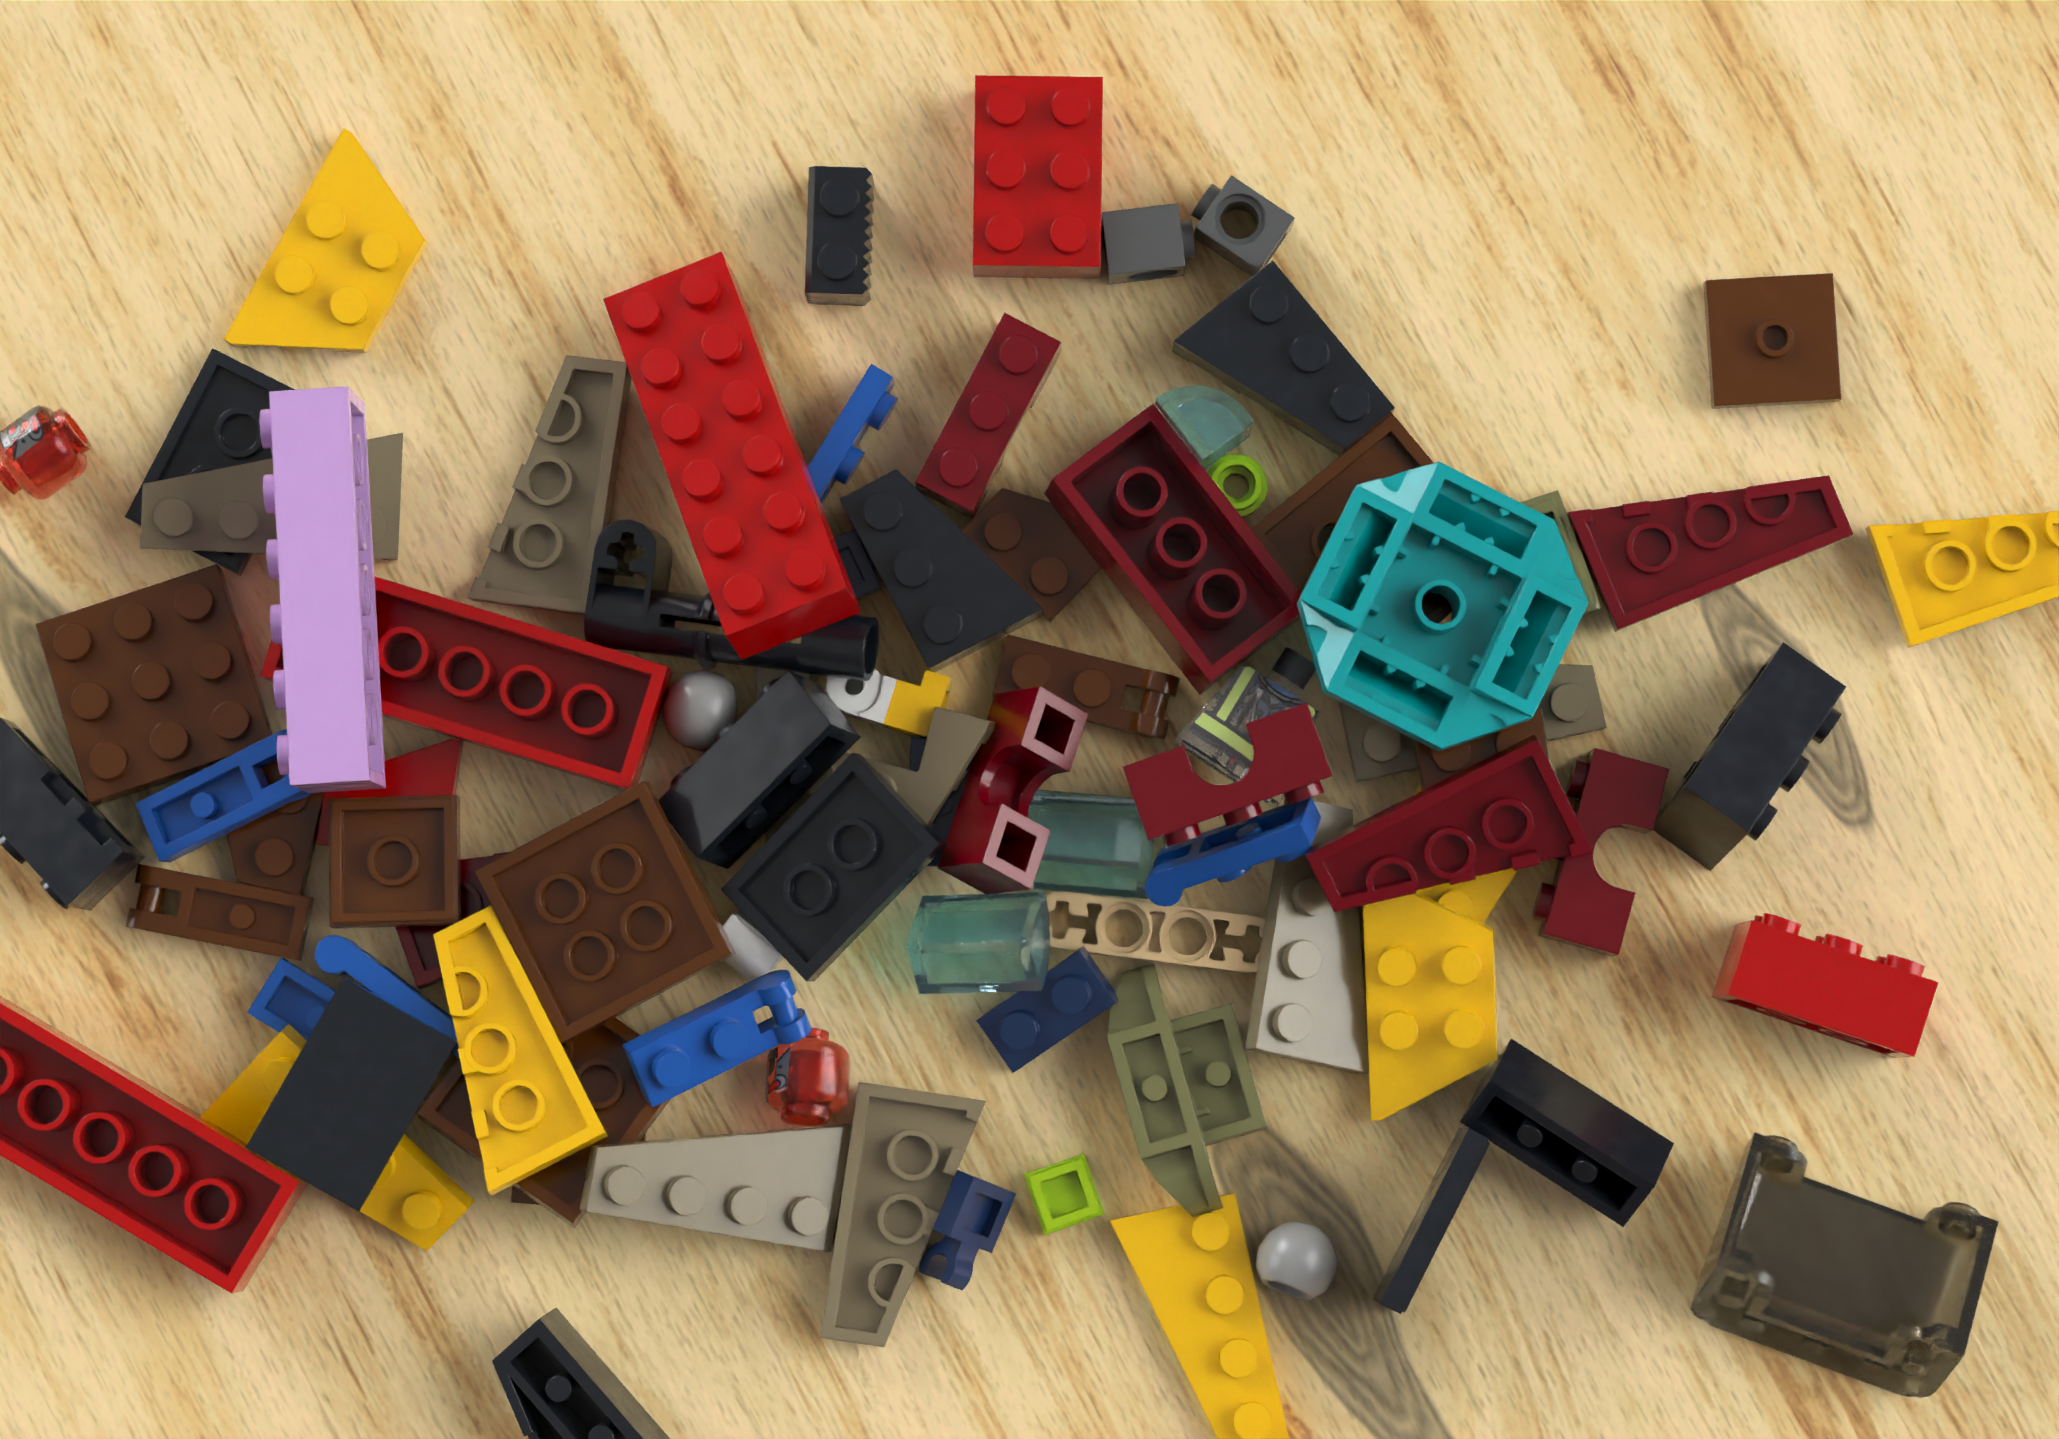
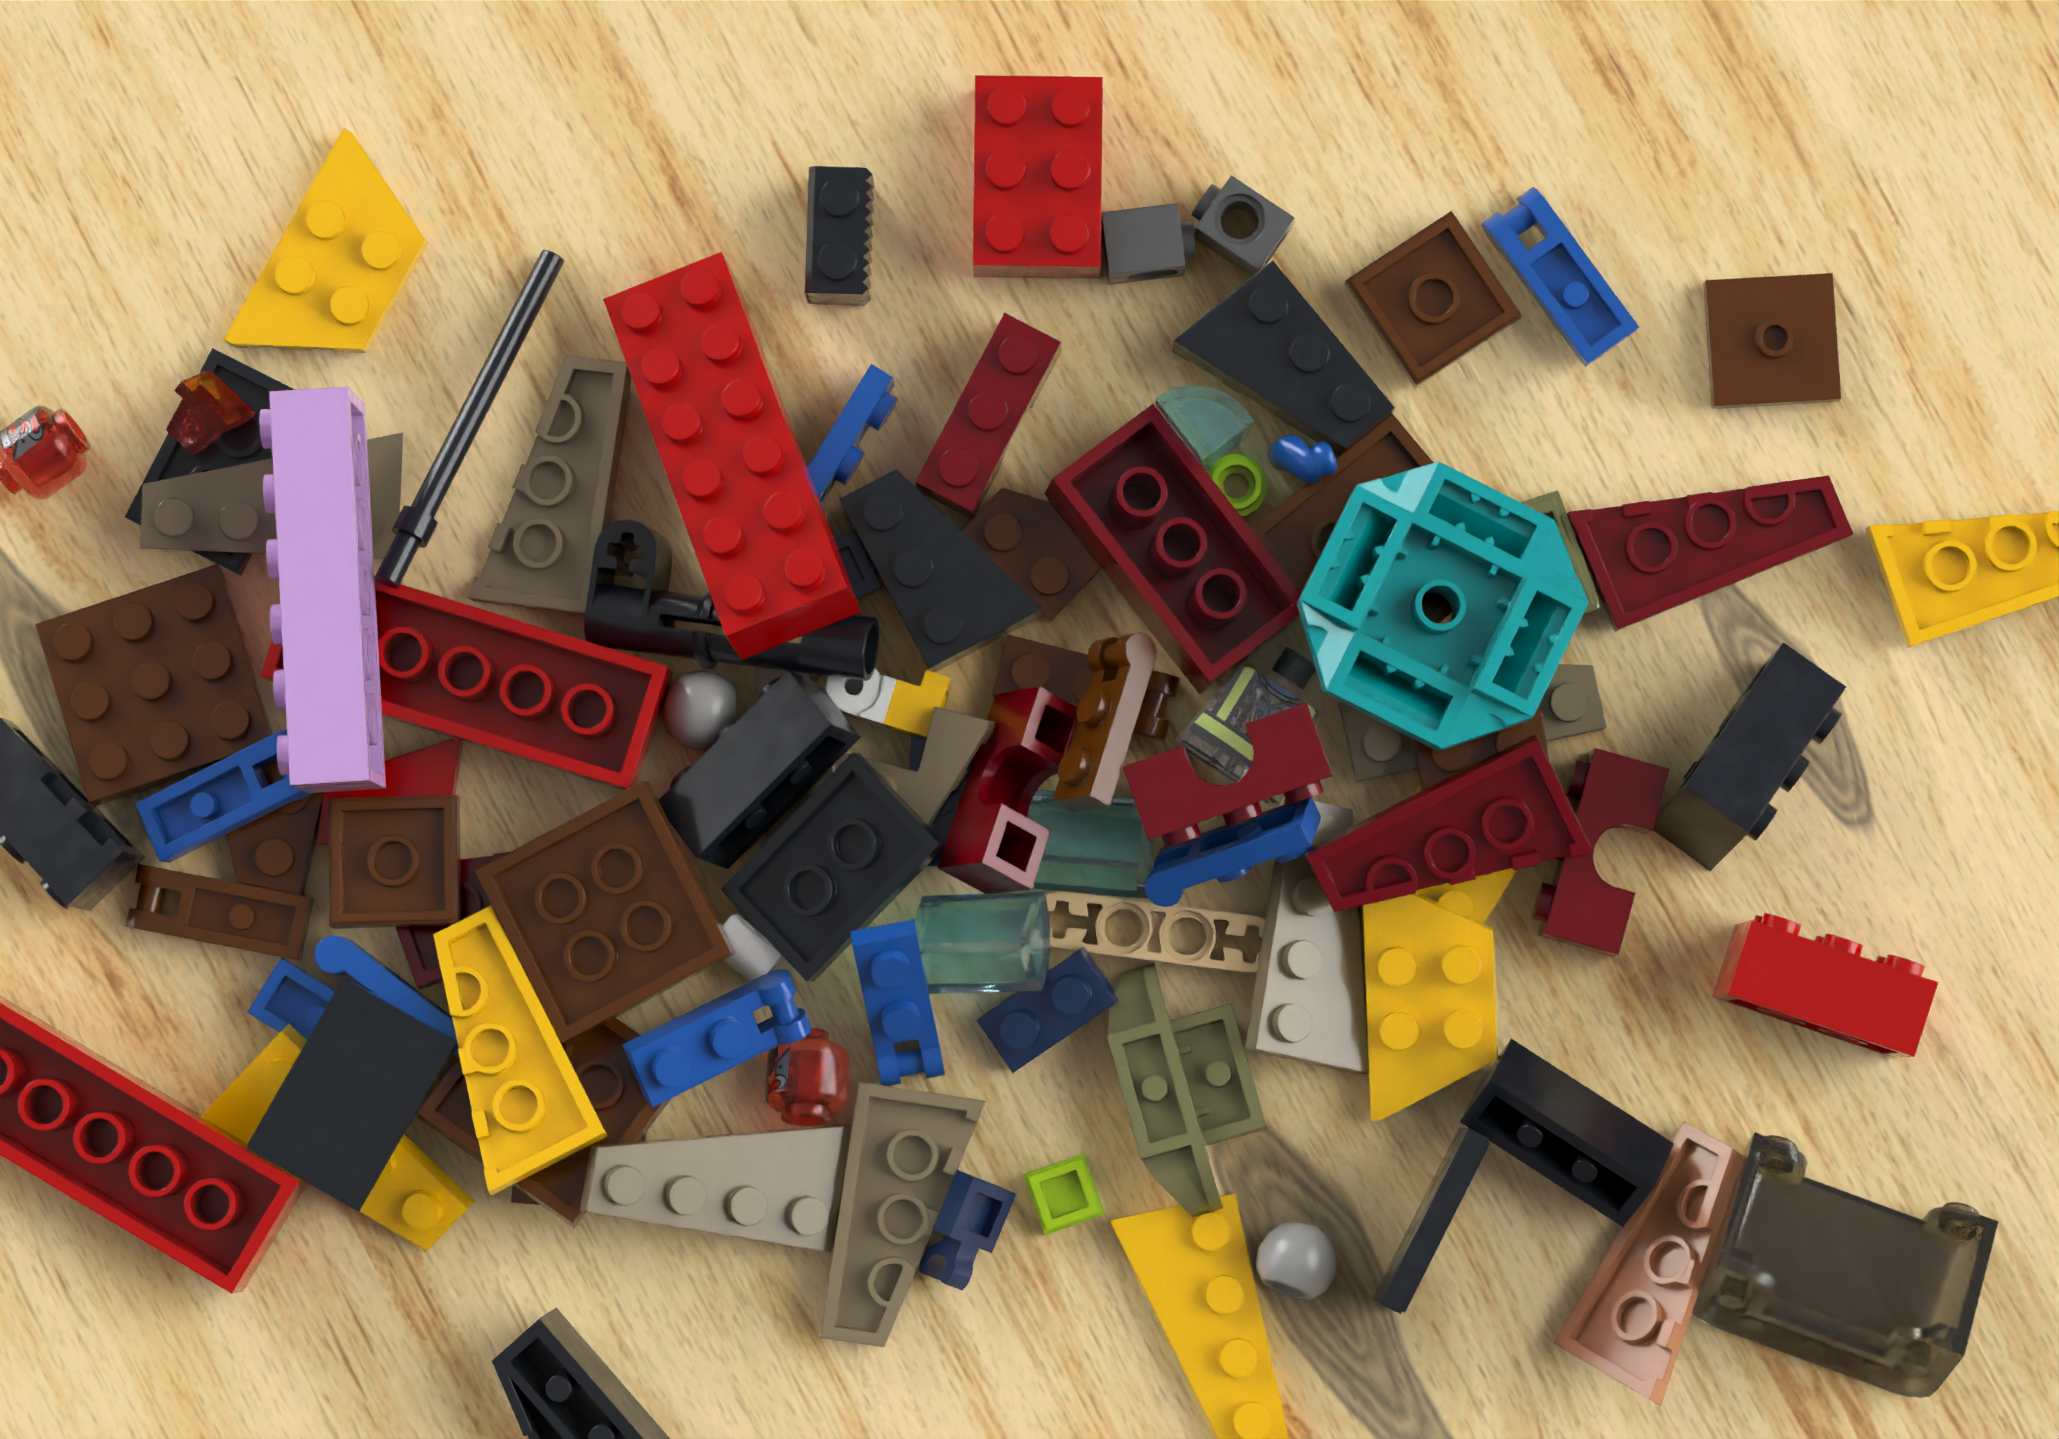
(206, 411): none -> clear red brick
(417, 522): none -> black bar
(897, 1000): none -> blue plate
(1105, 721): none -> reddish brown plate
(1304, 463): none -> blue arm
(1433, 299): none -> reddish brown plate
(1561, 278): none -> blue plate
(1651, 1275): none -> nougat wing

